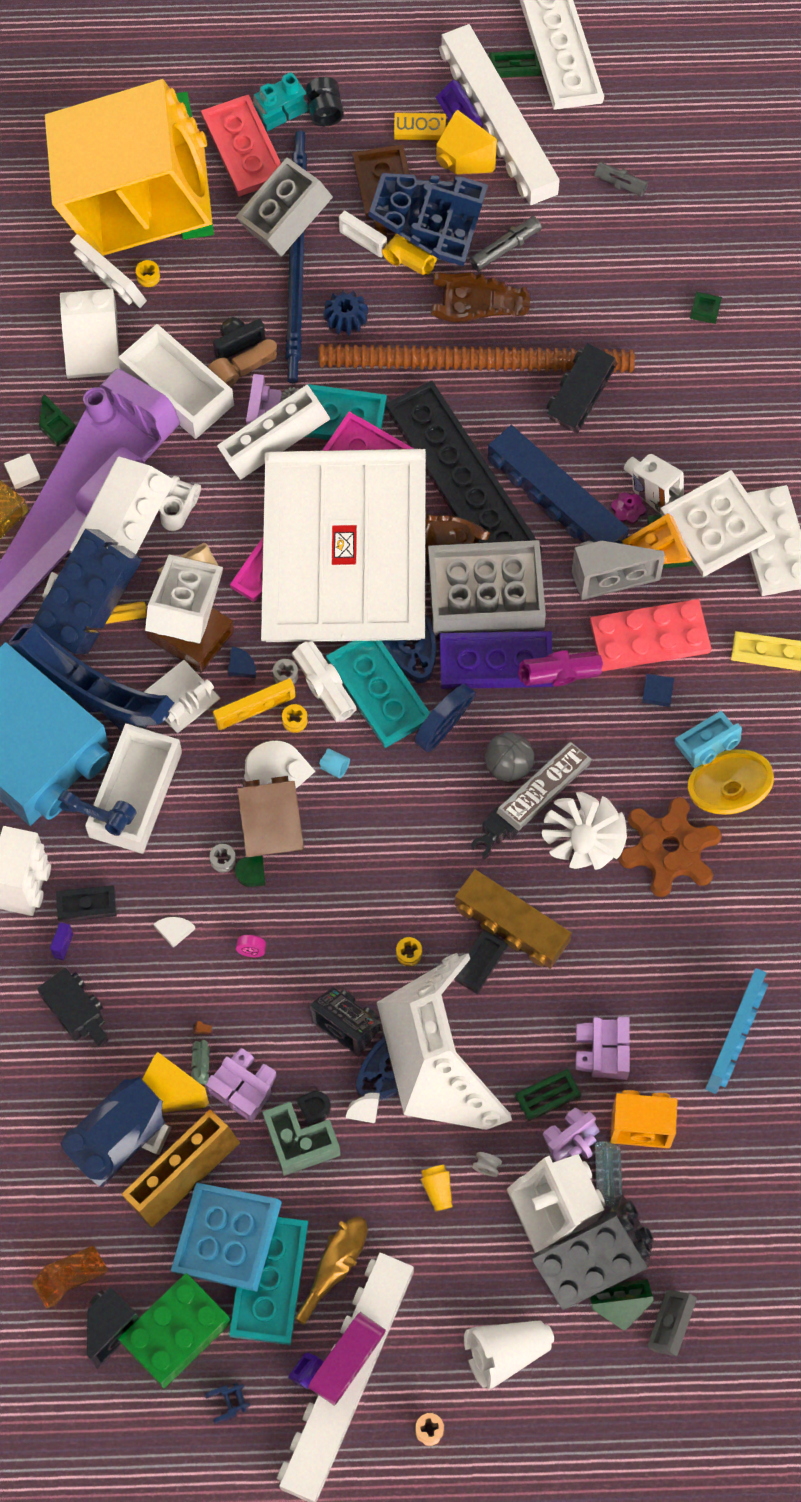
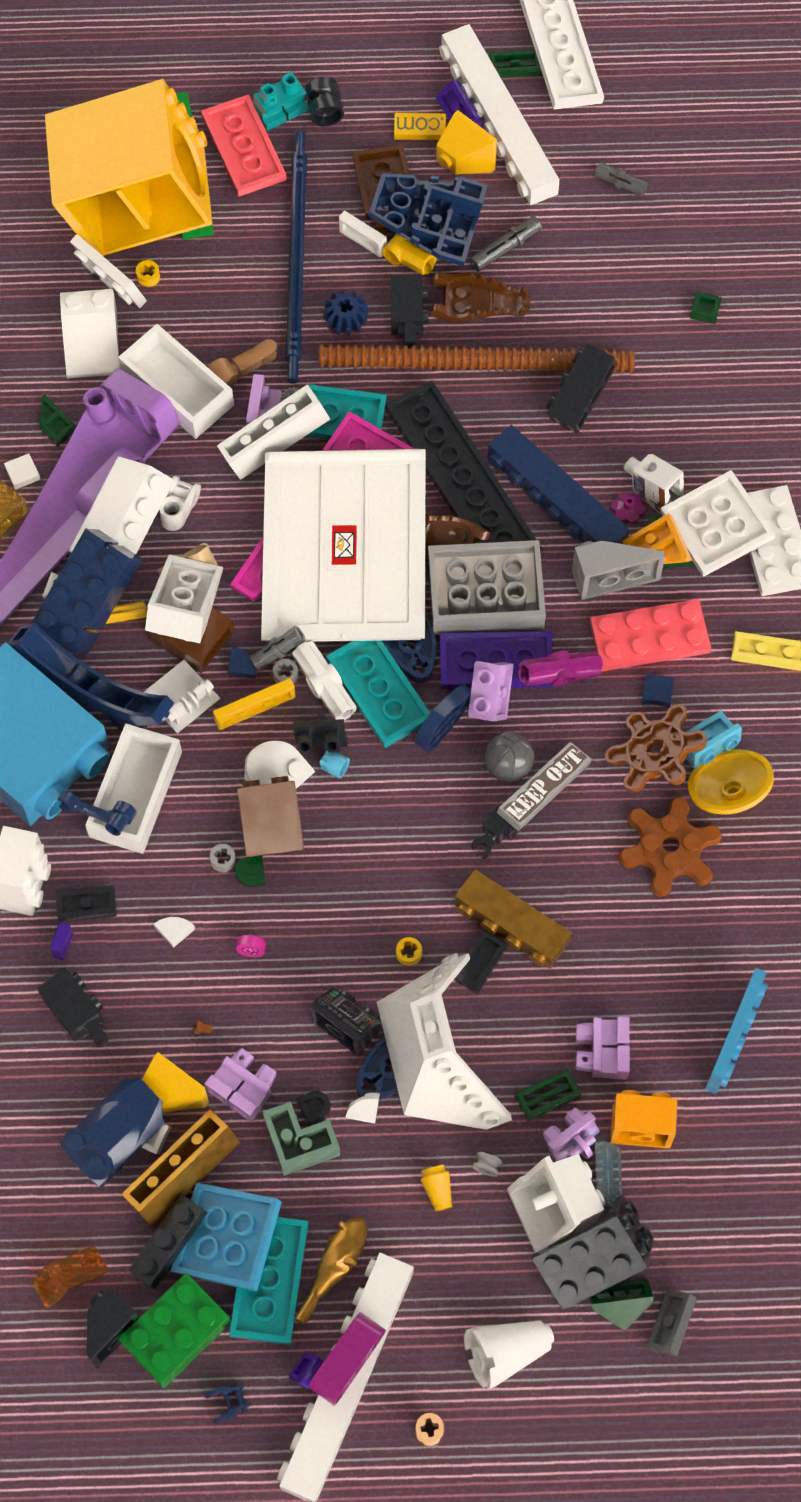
(168, 1241): none -> black plate
(200, 1062): sand green axle -> none
(237, 337): black tile -> none
(277, 647): none -> dark grey pin
(284, 206): light grey brick -> none
(293, 726): yellow bush -> none
(320, 734): none -> black hips
(407, 306): none -> black hinge
(490, 690): none -> lavender bracket
(595, 831): white piece -> none
(650, 734): none -> dark orange plate

